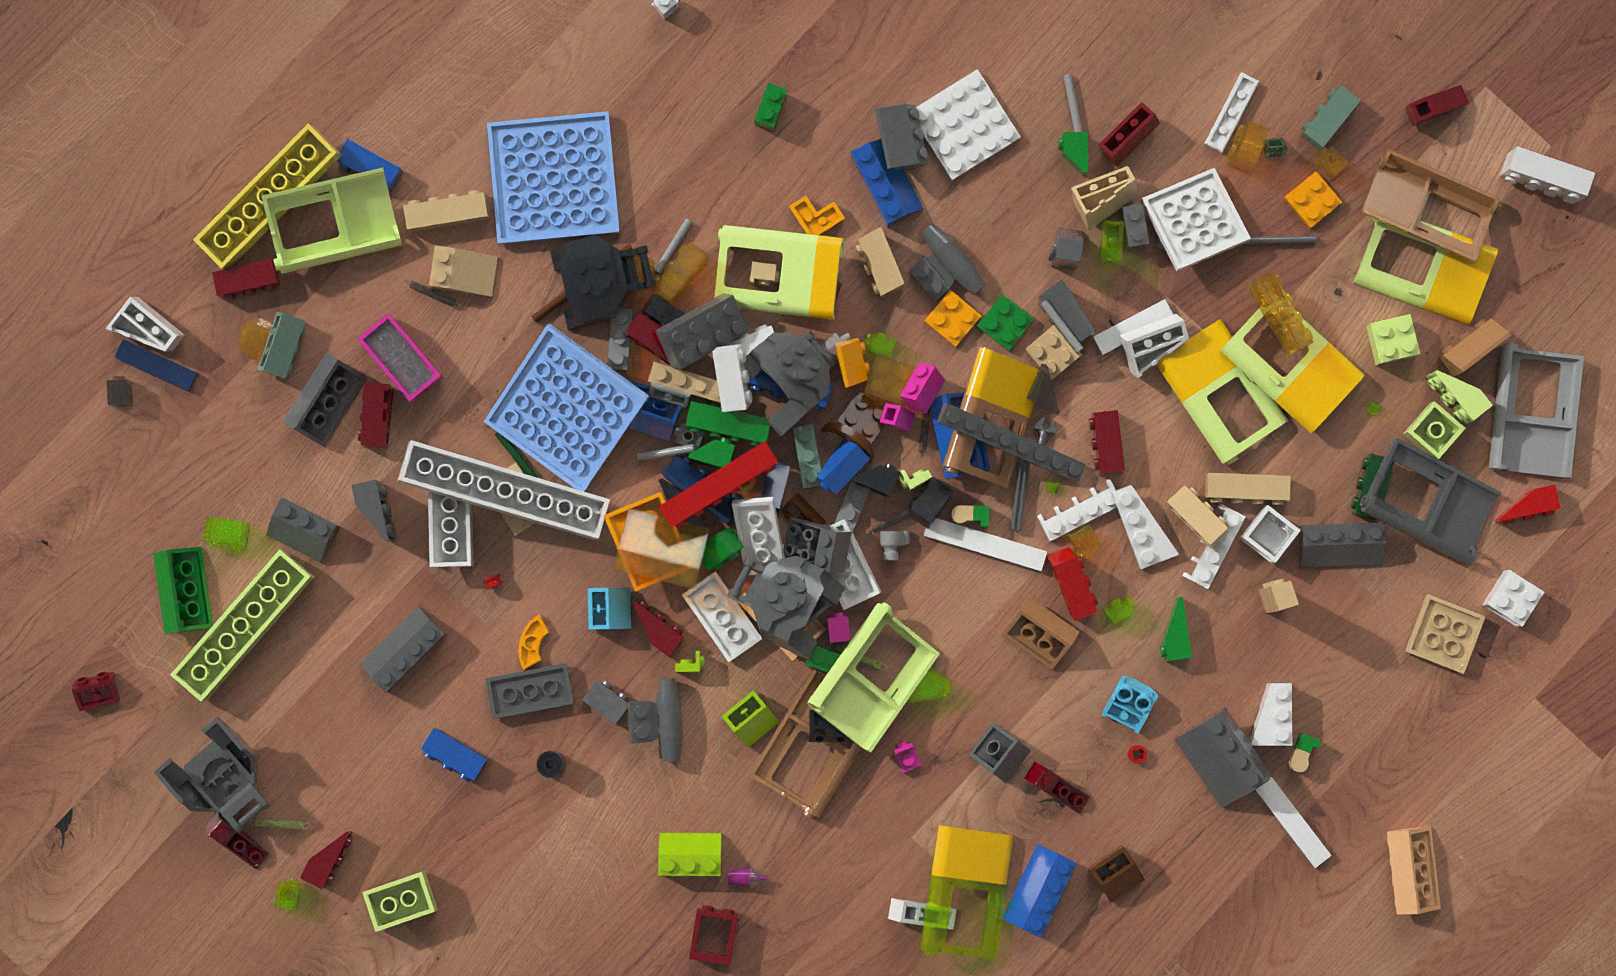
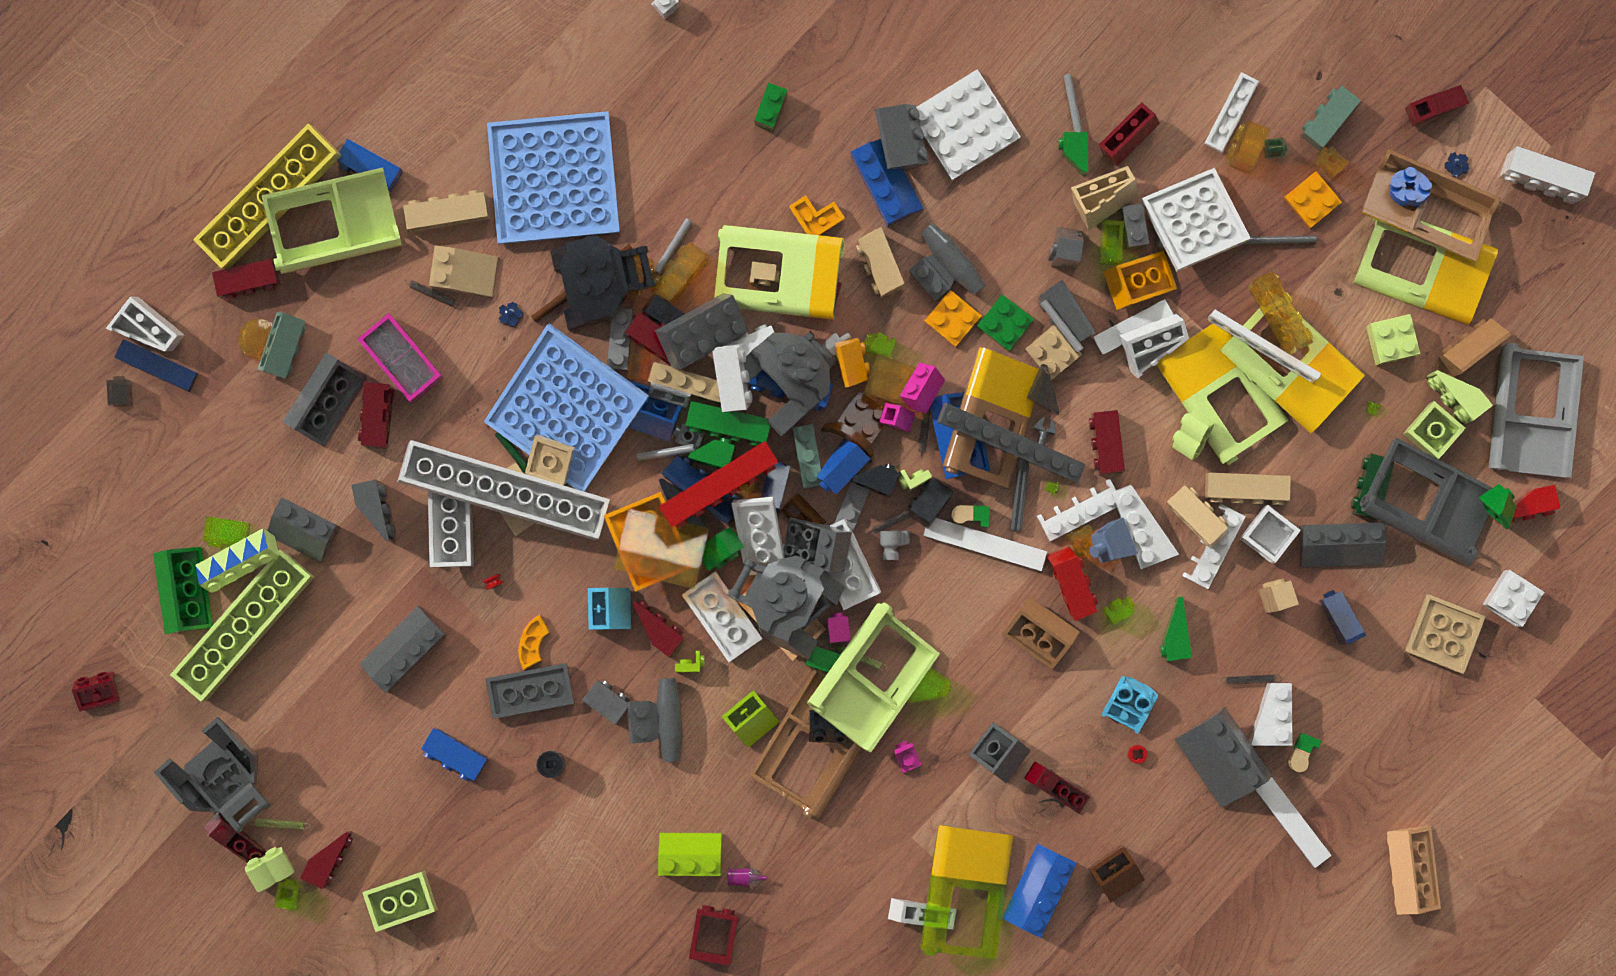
(237, 560): none -> yellowish green brick
(269, 869): none -> yellowish green brick
(510, 314): none -> dark blue plant
(549, 460): none -> tan plate
(1112, 542): none -> sand blue torso
(1140, 280): none -> light orange slope
(1193, 434): none -> yellowish green brick
(1263, 679): none -> dark grey piece
(1264, 346): none -> white tile
(1341, 618): none -> dark blue slope
(1413, 178): none -> plate
(1457, 164): none -> dark blue plant
(1499, 505): none -> green slope

